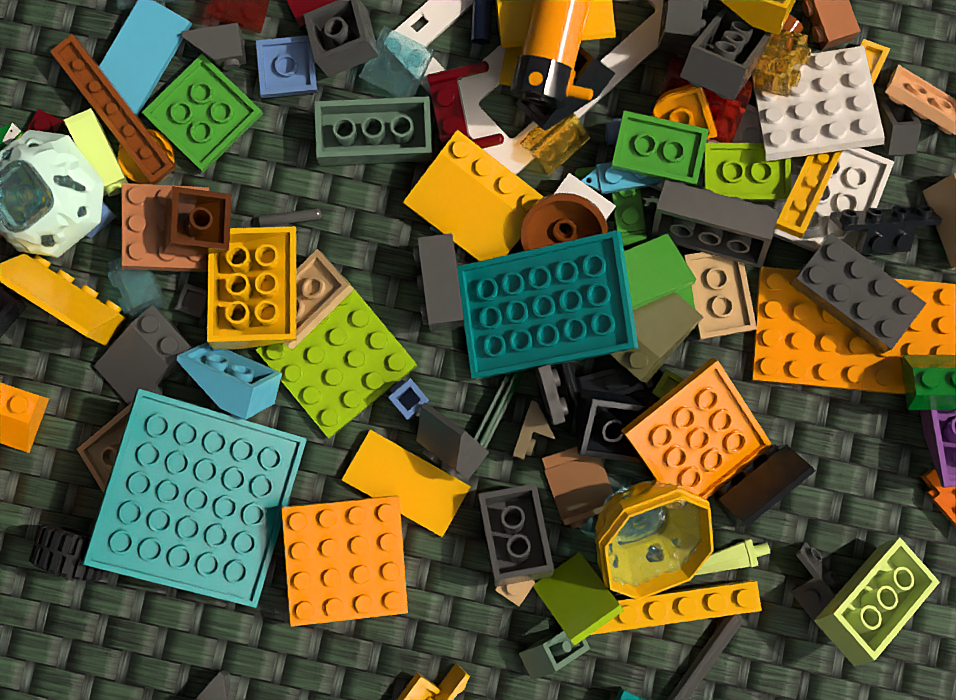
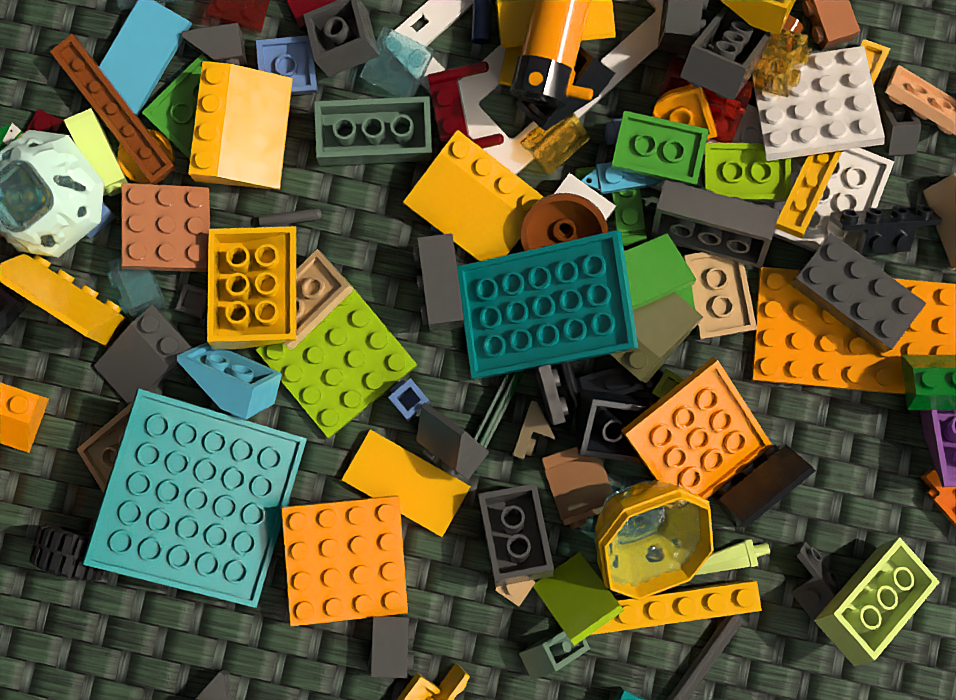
(196, 222): reddish brown slope -> none
(240, 126): none -> yellow slope
(391, 646): none -> dark grey brick

